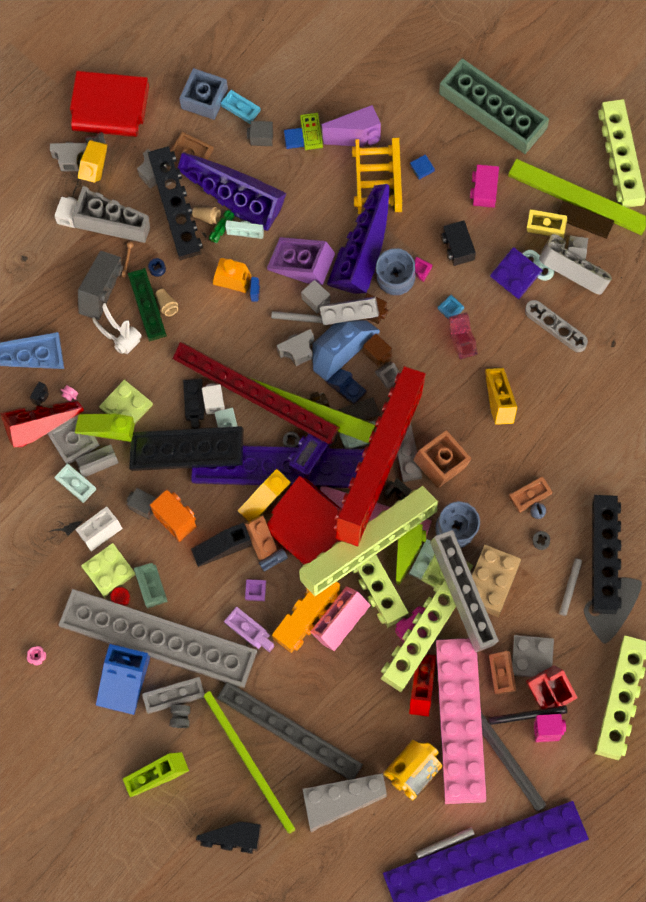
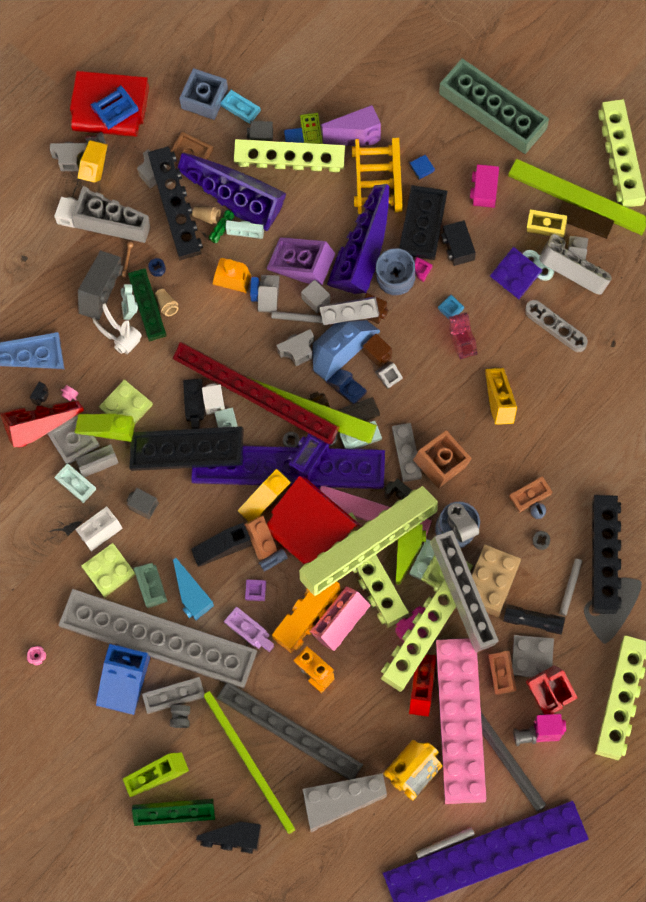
(118, 110): none -> blue plate
(120, 596): red tile -> none
(129, 306): none -> light aqua plate
(173, 515): orange brick -> none
(173, 812): none -> dark green plate
(192, 595): none -> dark azure slope
(243, 147): none -> yellowish green brick
(268, 293): none -> light grey slope
(316, 668): none -> light orange hips
(379, 456): red brick -> none
(423, 221): none -> black plate
(461, 522): none -> light grey piece
(524, 736): none -> dark grey bush
(527, 715): black bar -> none
(547, 622): none -> black axle

